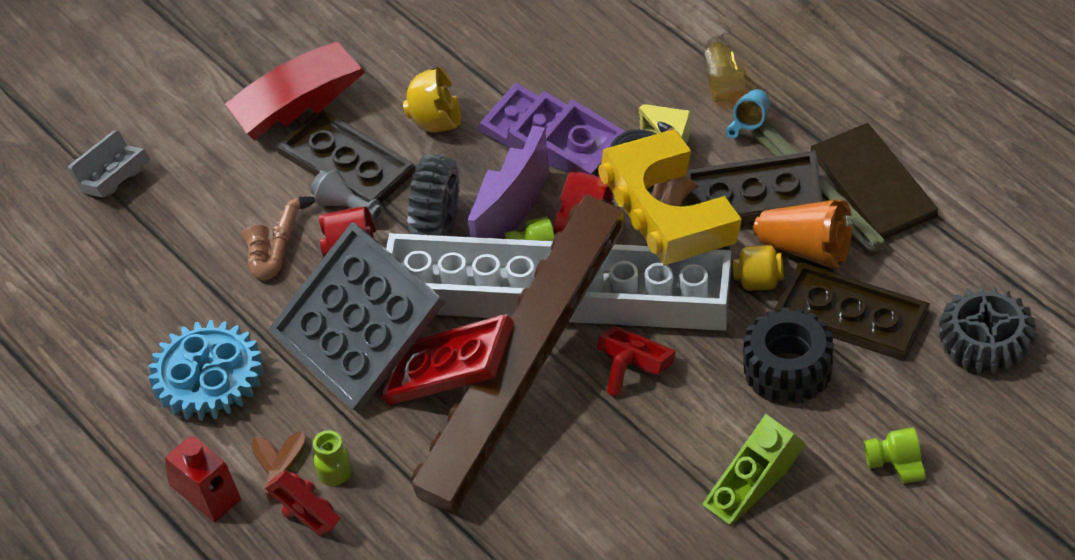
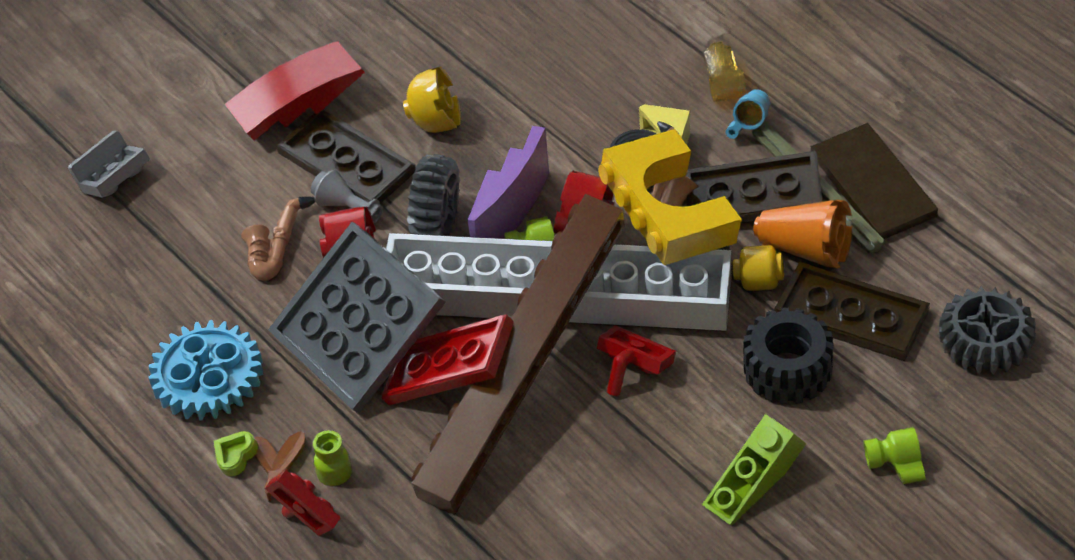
(191, 471): red torso -> none
(234, 452): none -> lime tile
(572, 131): medium lavender slope -> none

